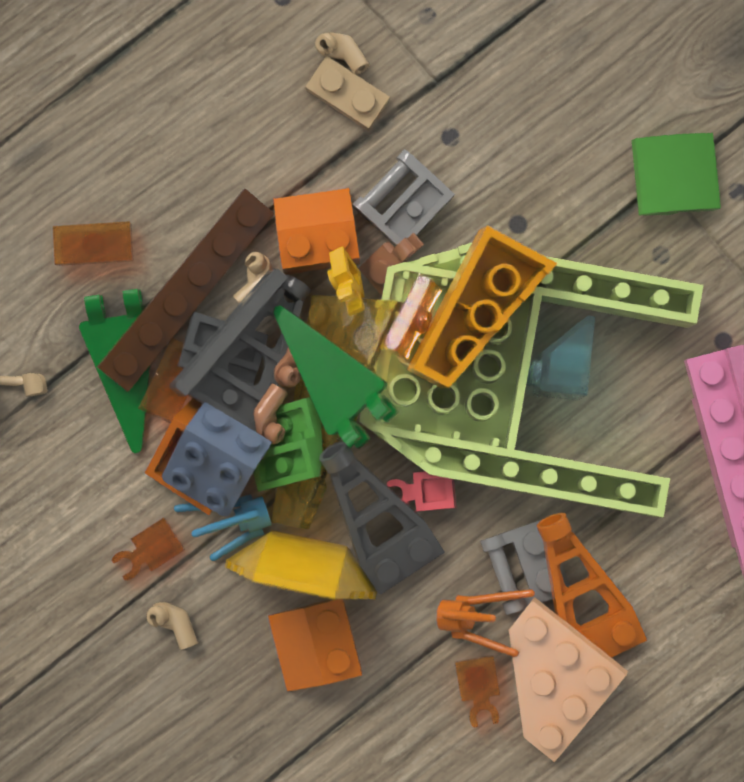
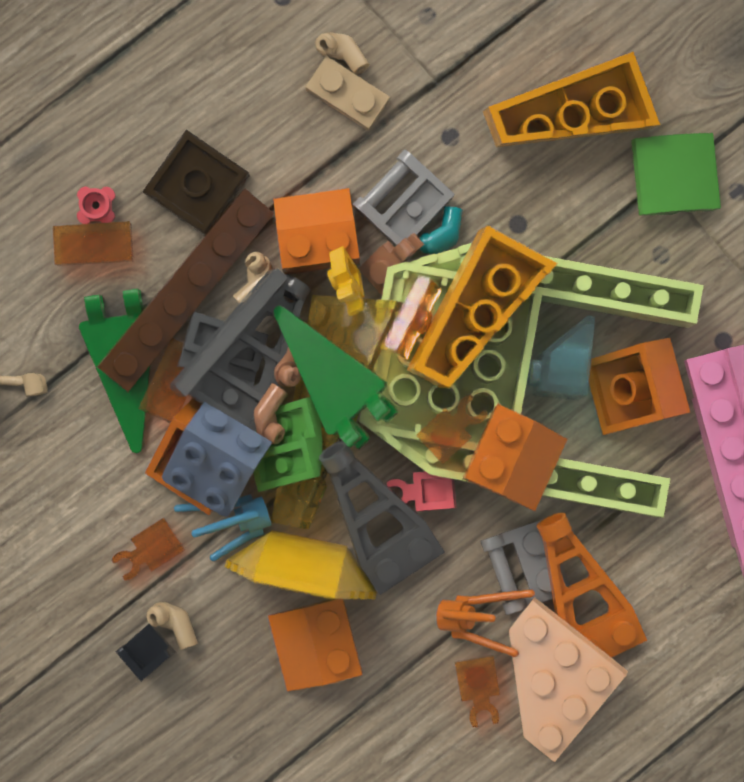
(88, 197): none -> coral plate
(145, 652): none -> black panel
(196, 182): none -> dark brown tile
(446, 235): none -> teal arm
(447, 433): none -> clear orange plate
(515, 457): none -> orange slope
(584, 104): none -> light orange wedge
(637, 386): none -> orange slope

